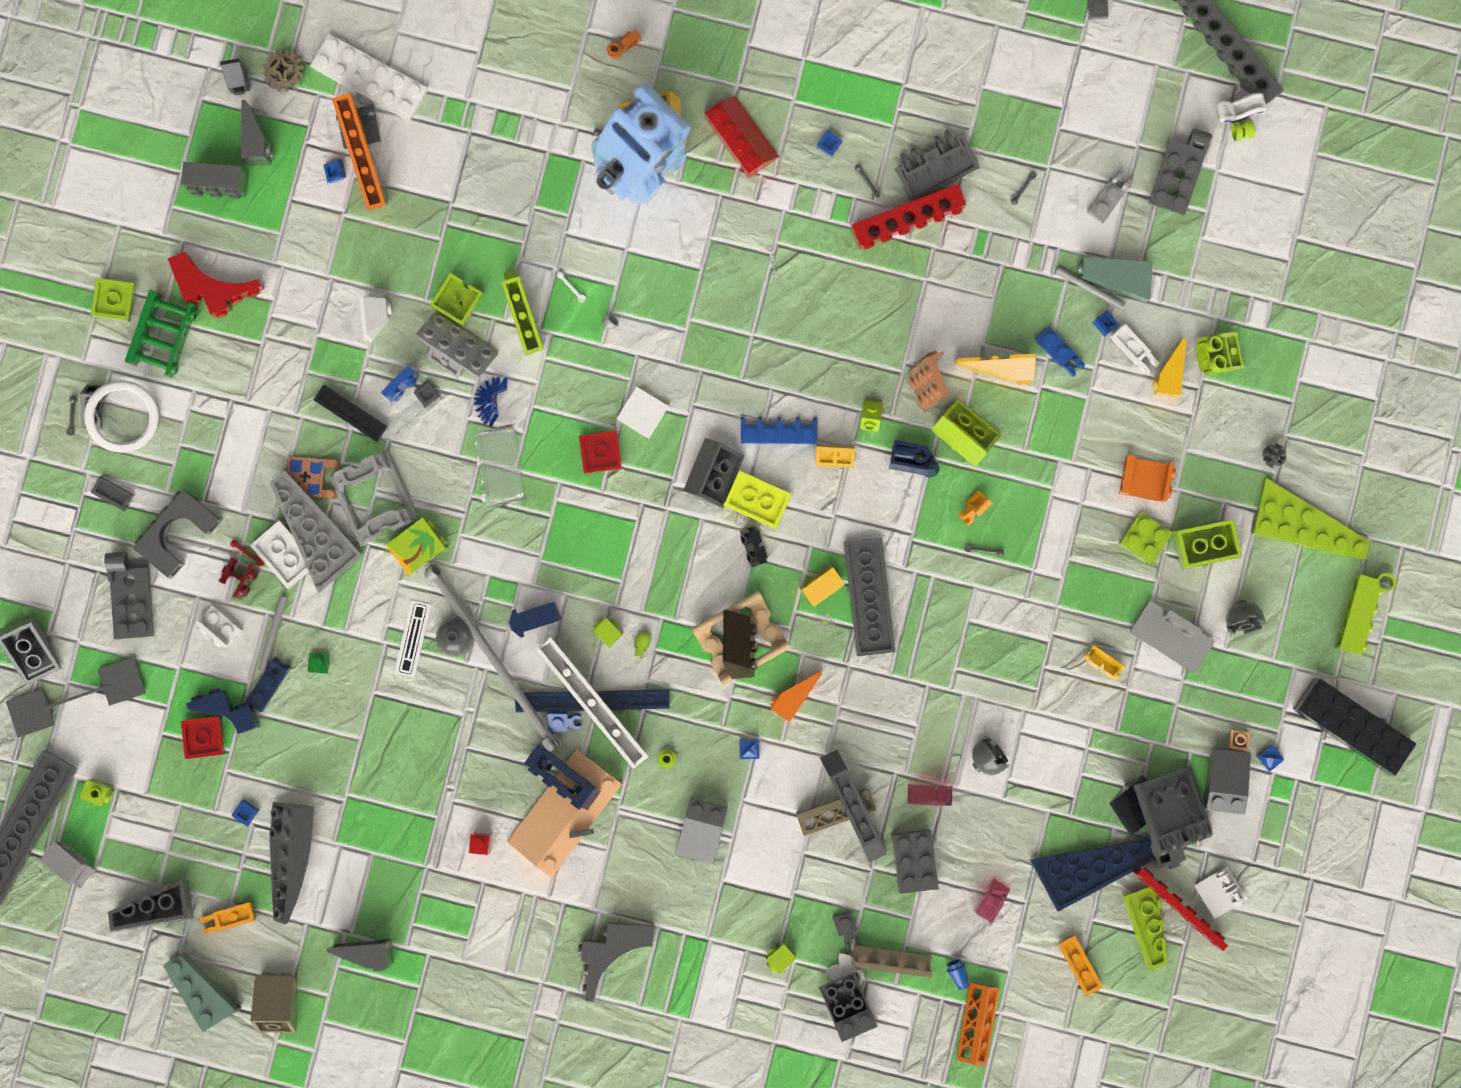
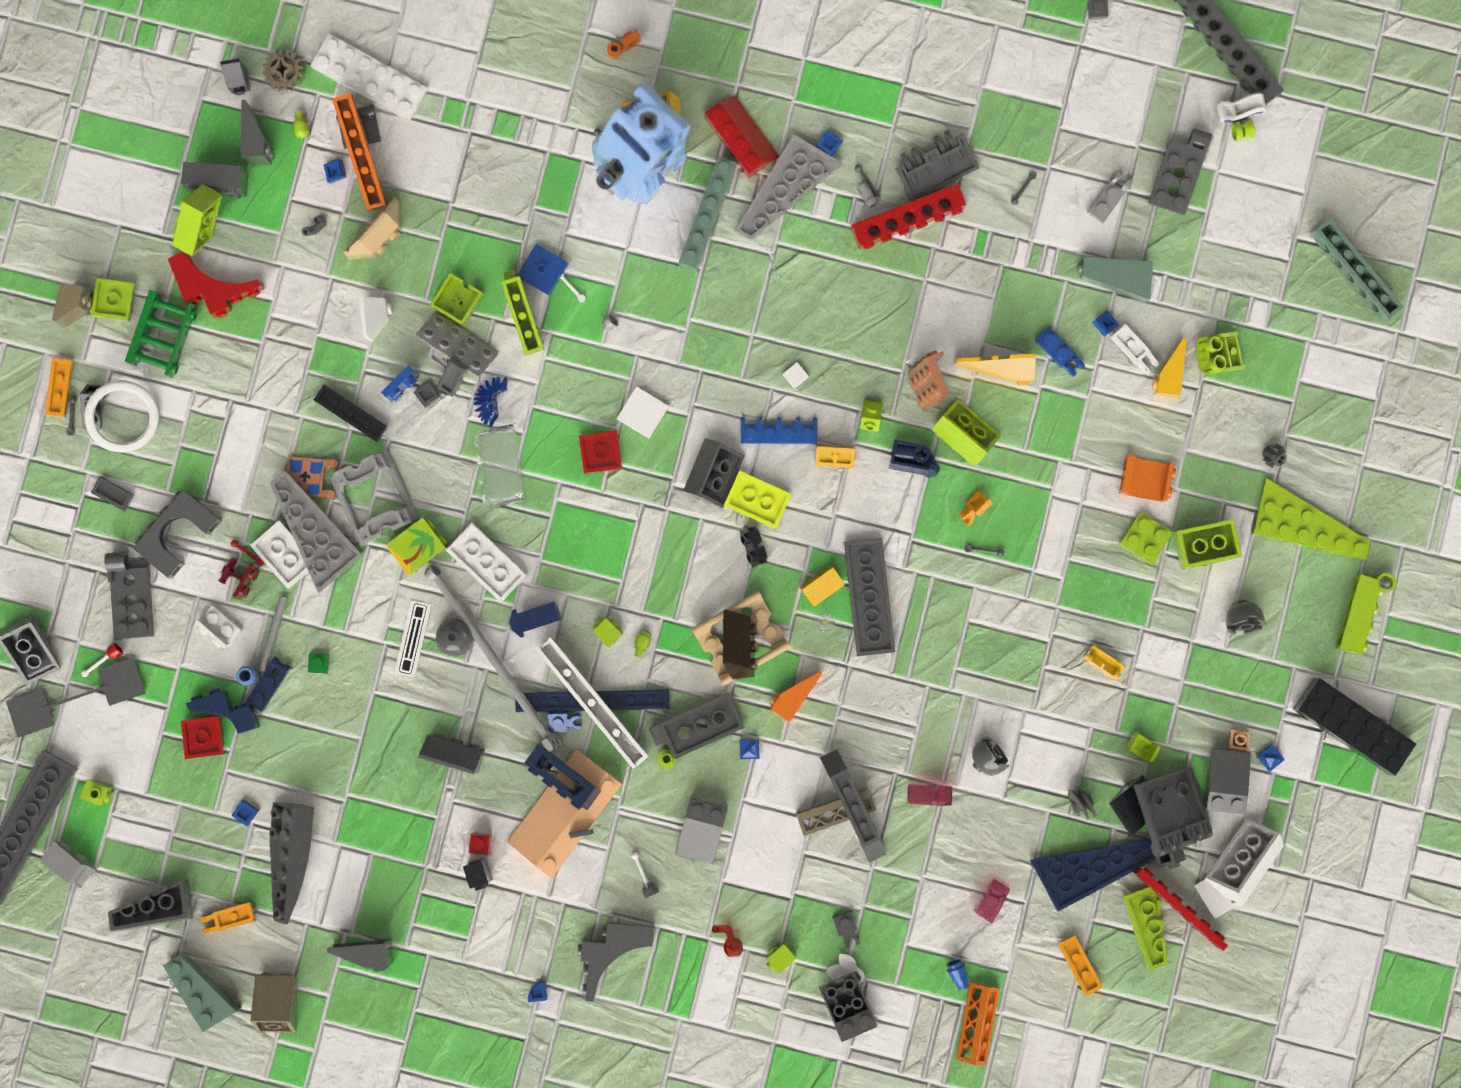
(59, 387): none -> light orange plate
(71, 304): none -> dark tan slope
(113, 651): none -> hinge
(196, 219): none -> lime brick
(242, 675): none -> medium blue brick
(300, 125): none -> lime cylinder
(315, 229): none -> dark grey arm
(378, 234): none -> tan wedge
(452, 377): none -> dark grey tile
(452, 753): none -> dark grey slope
(477, 874): none -> black brick
(486, 562): none -> white plate
(538, 992): none -> blue tile
(542, 269): none -> blue plate
(649, 888): none -> hinge
(669, 730): none -> dark grey hinge
(707, 214): none -> sand green brick
(732, 946): none -> clear red plate
(792, 177): none -> light grey wing
(795, 375): none -> white tile
(867, 195): none -> light grey pin
(892, 961): dark tan fence -> none
(914, 861): dark grey brick -> none
(1081, 801): none -> dark grey piece
(1090, 288): light grey bar -> none
(1143, 747): none -> lime bracket
(1172, 636): light grey bracket -> none
(1245, 861): none -> white slope
(1356, 270): none -> sand green brick

